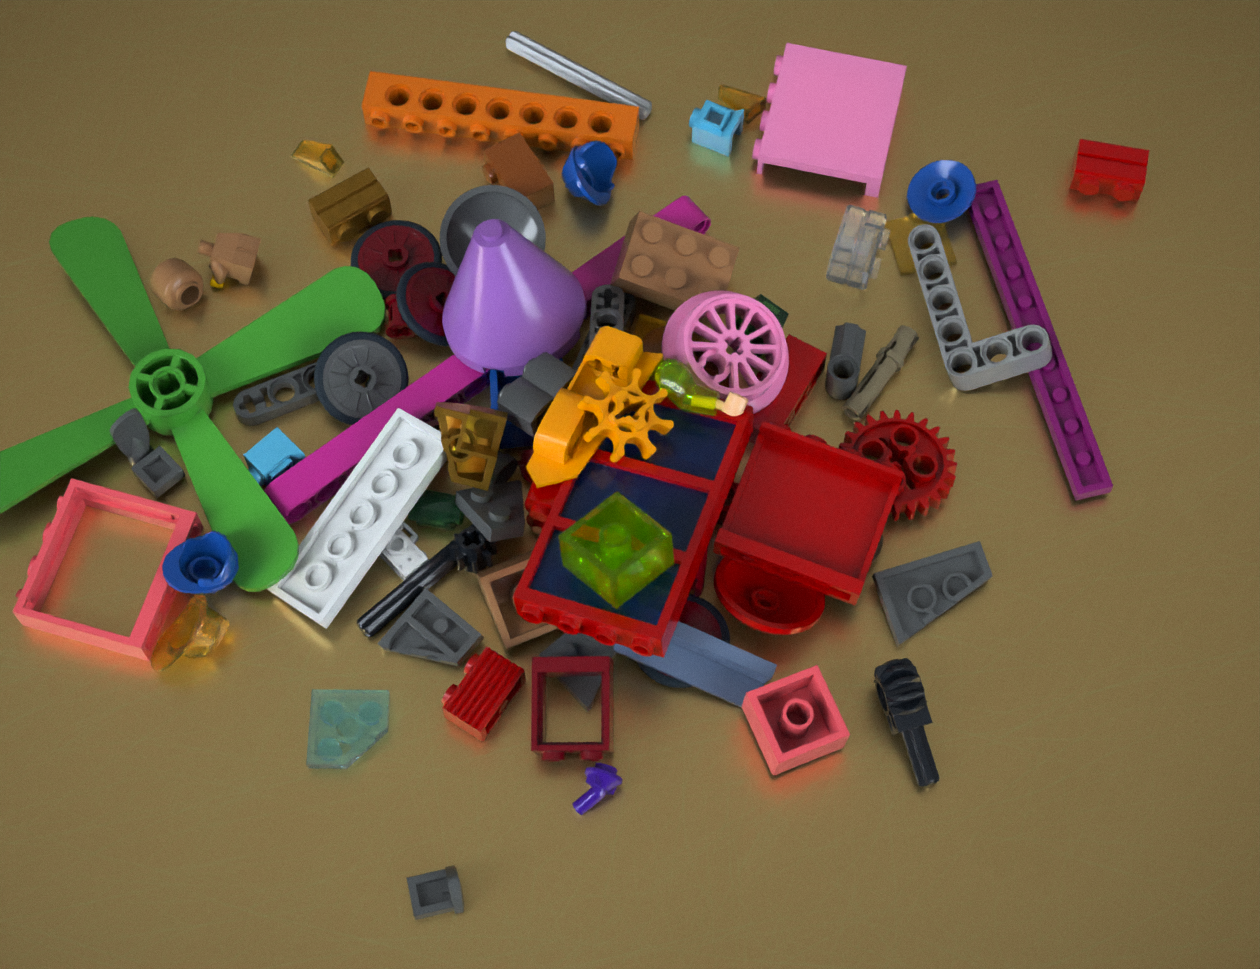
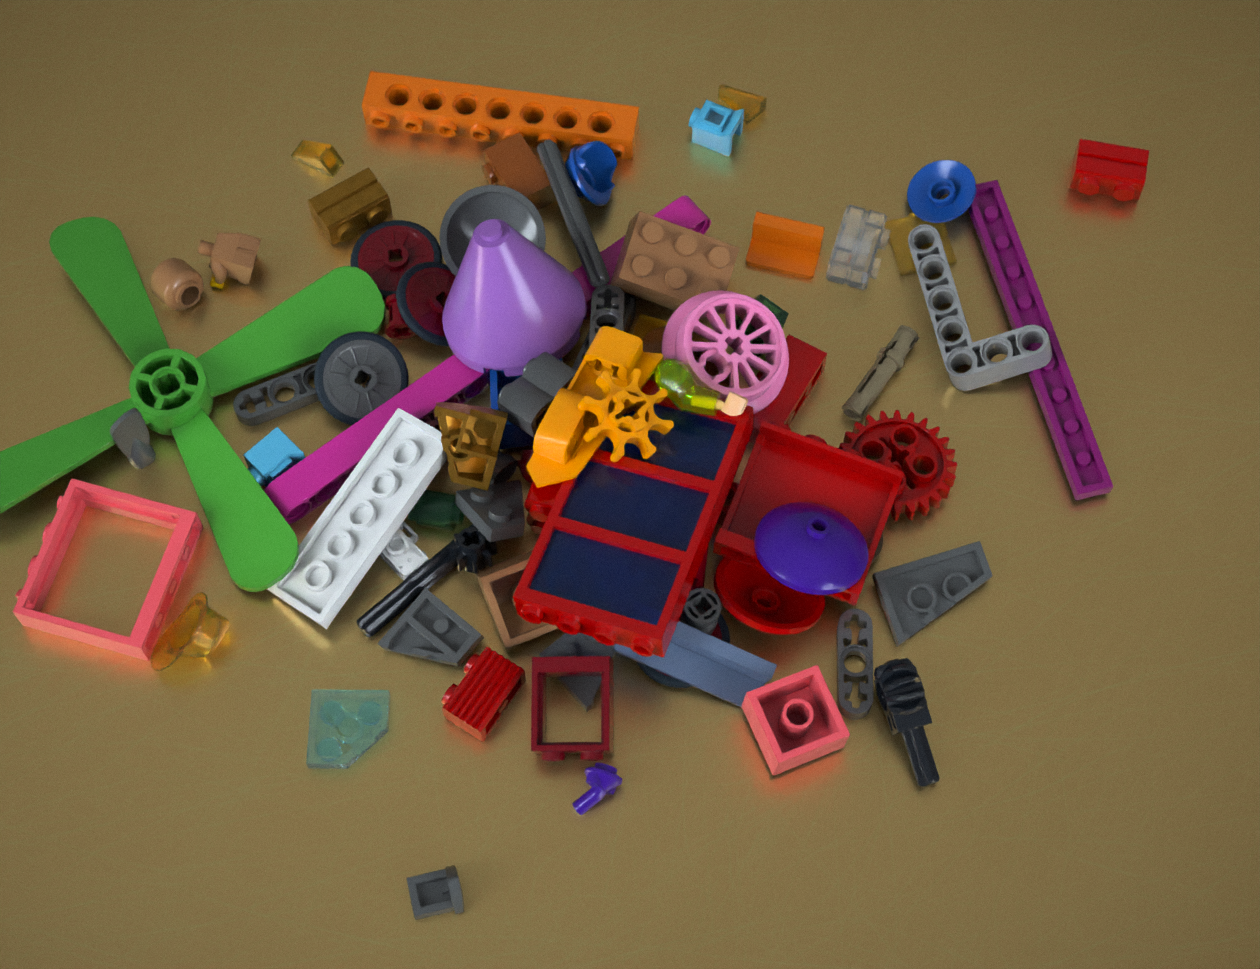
(158, 471): dark grey plate -> none
(201, 564): blue piece -> none
(573, 214): none -> dark grey axle
(576, 73): light grey axle -> none
(616, 549): clear neon green brick -> none
(699, 617): none -> dark grey wheel
(785, 245): none -> orange panel
(811, 548): none -> dark purple dish
(830, 115): bright pink panel -> none
(844, 690): none -> flat silver beam
(845, 360): dark grey piece -> none

